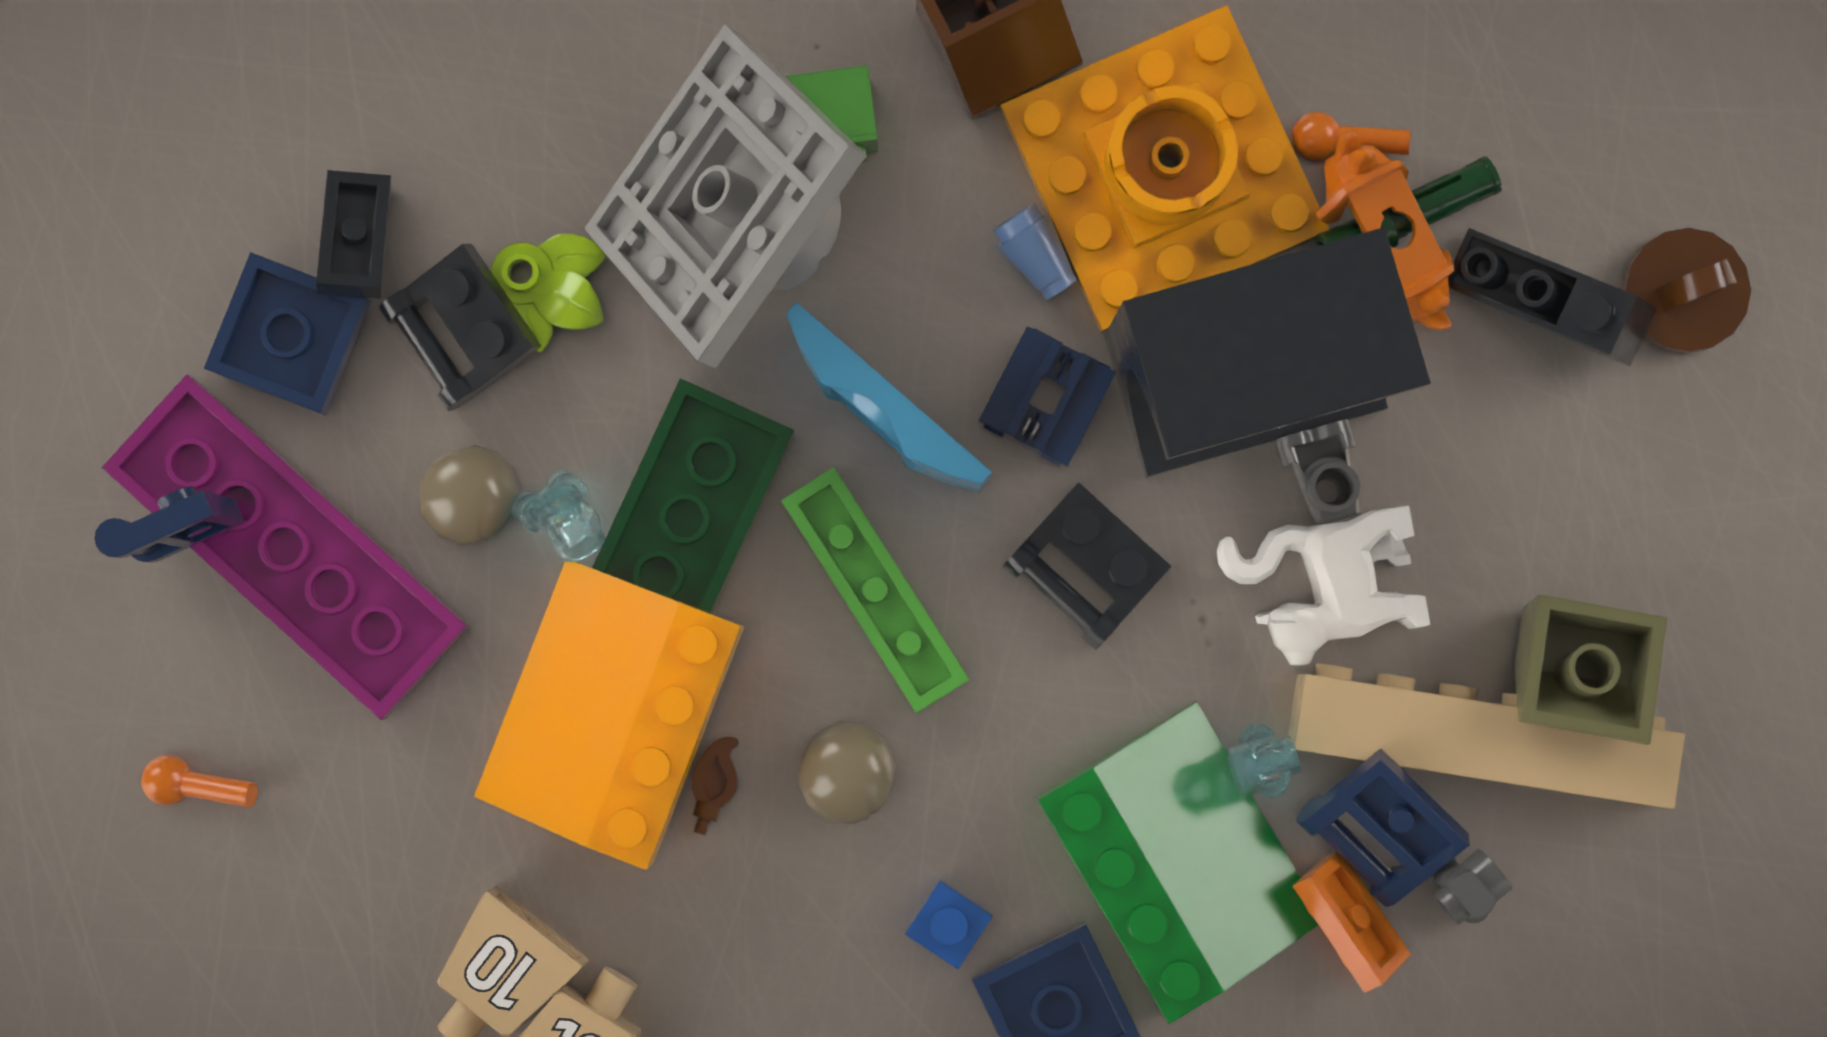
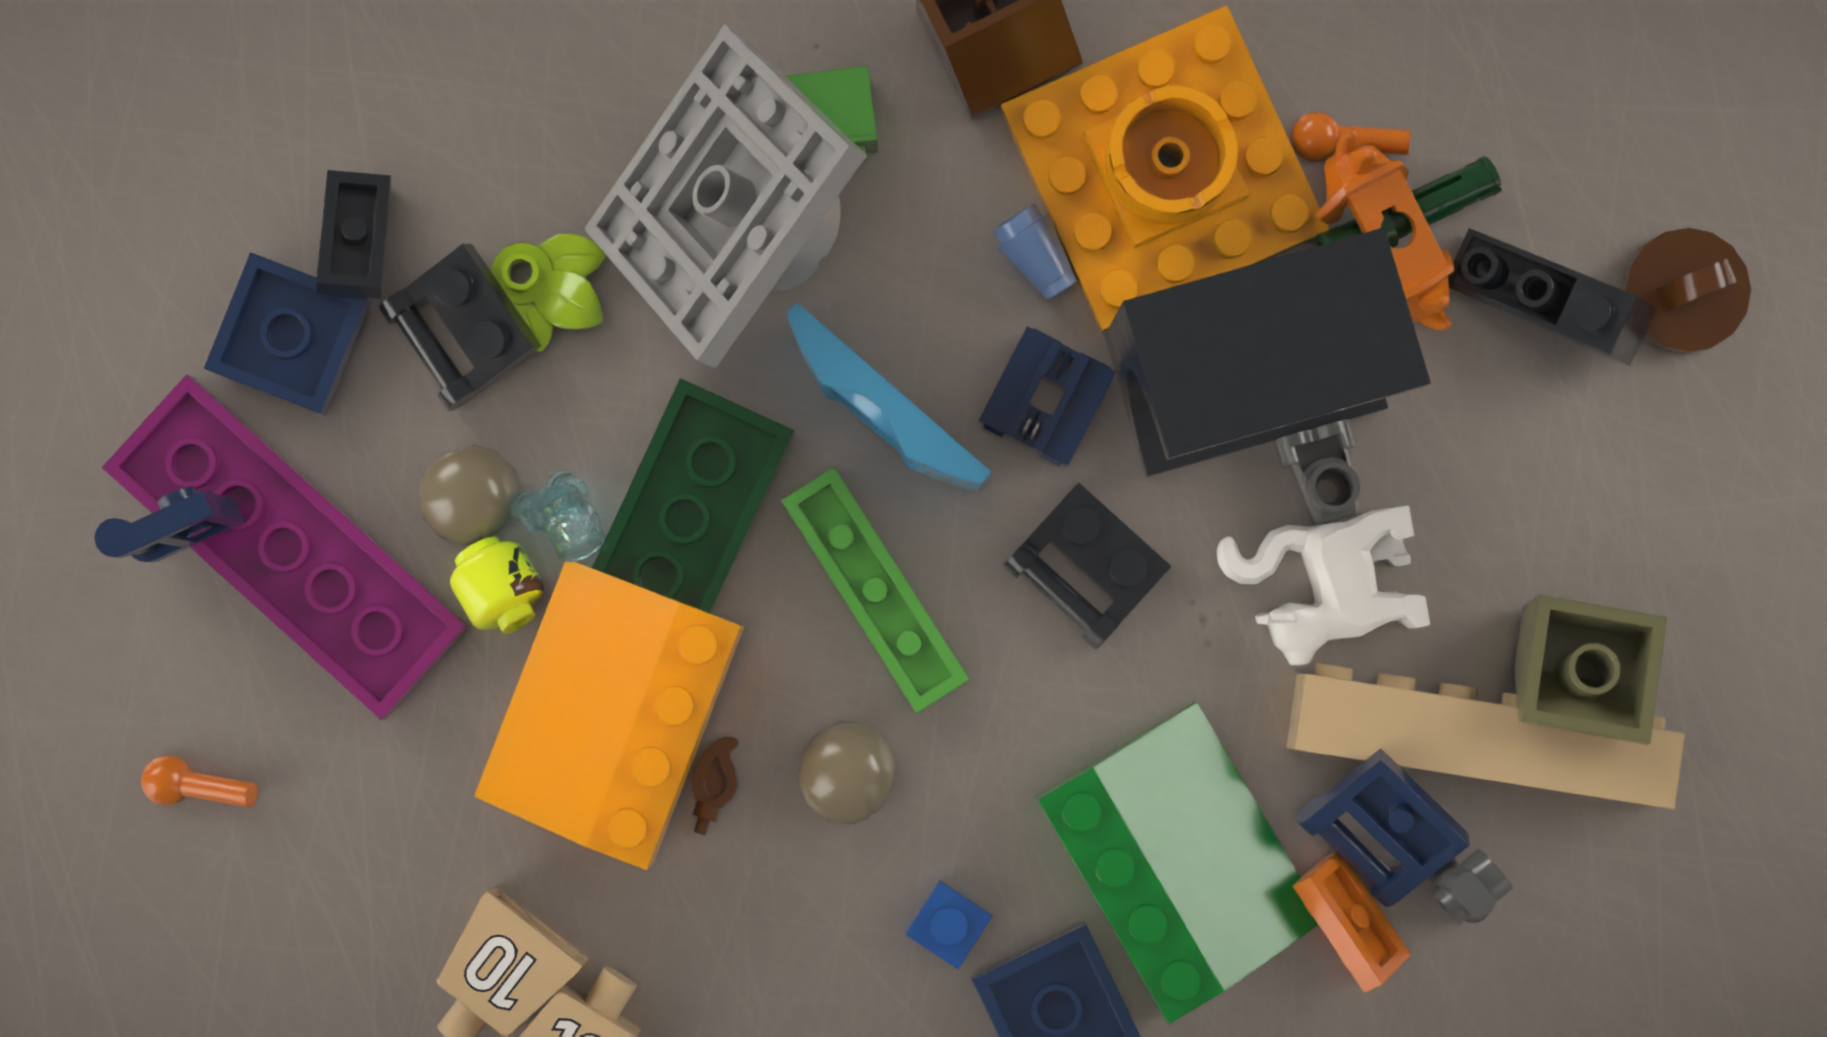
(496, 585): none -> neon yellow head
(1262, 762): clear light blue plate -> none

